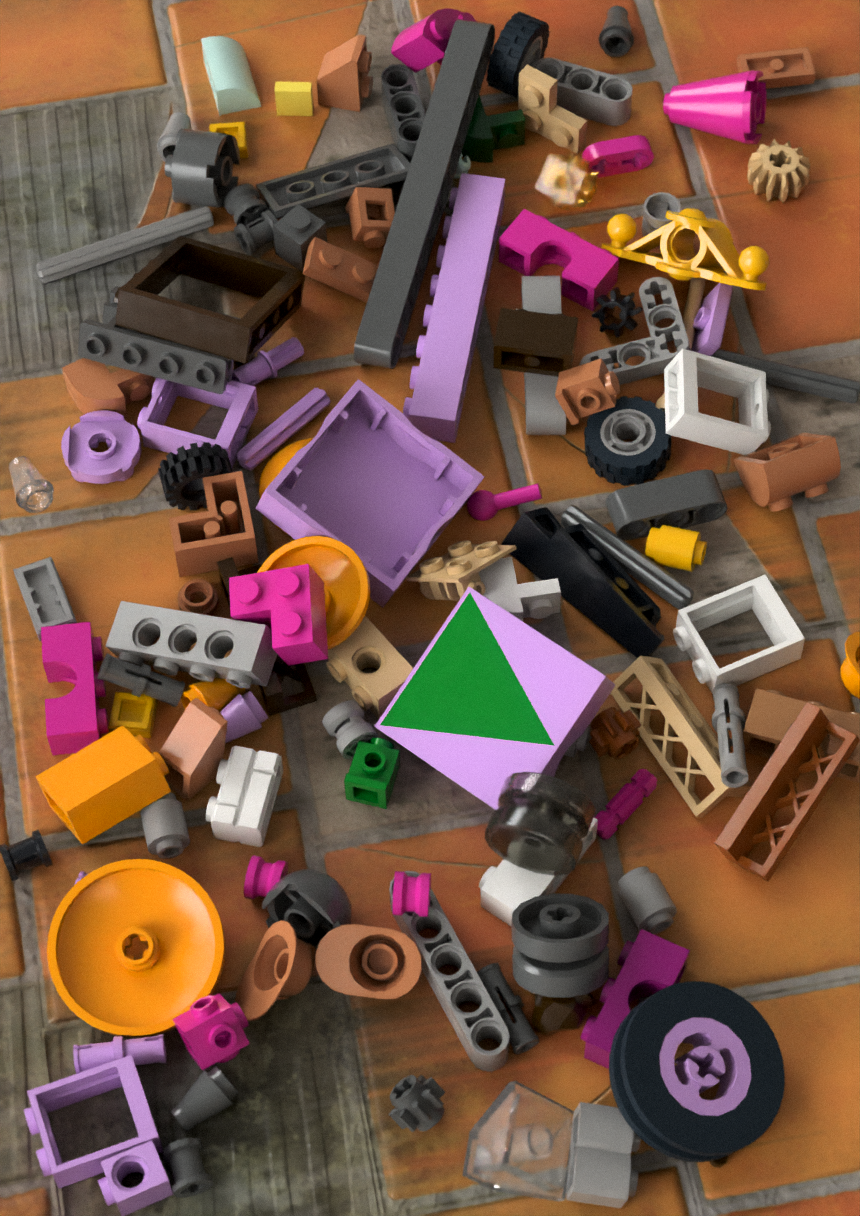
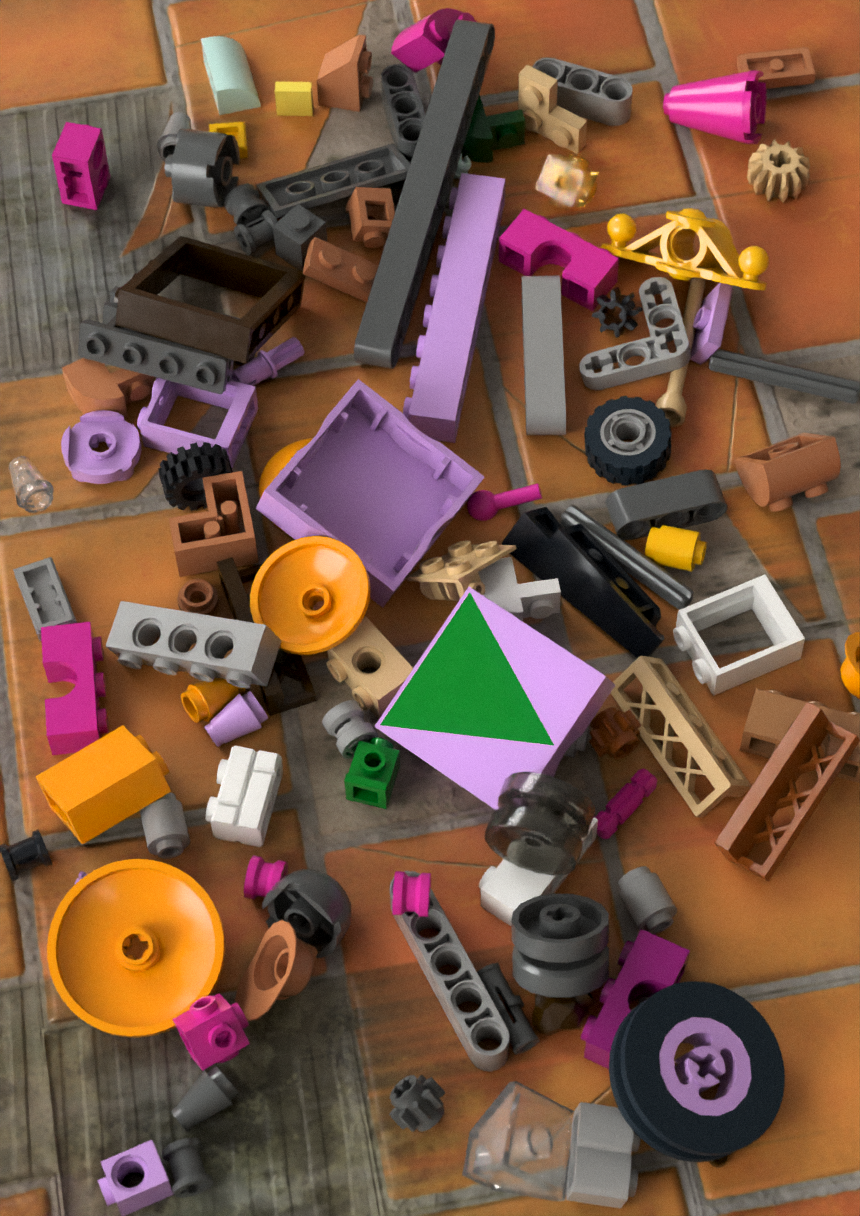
(79, 1088): lavender window -> none
(81, 165): none -> dark pink brick
(124, 244): light grey axle -> none
(134, 713): yellow tile -> none
(141, 680): dark grey pin -> none
(143, 1050): lavender pin -> none
(194, 749): nougat slope -> none
(283, 429): lavender axle -> none
(290, 605): dark pink brick -> none
(368, 961): nougat piece -> none
(518, 45): black wheel -> none
(534, 342): dark brown brick -> none
(586, 390): nougat brick -> none
(616, 35): dark grey cone -> none
(619, 155): dark pink beam -> none
(655, 211): light grey wheel -> none
(683, 419): white window -> none
(733, 765): light grey pin -> none

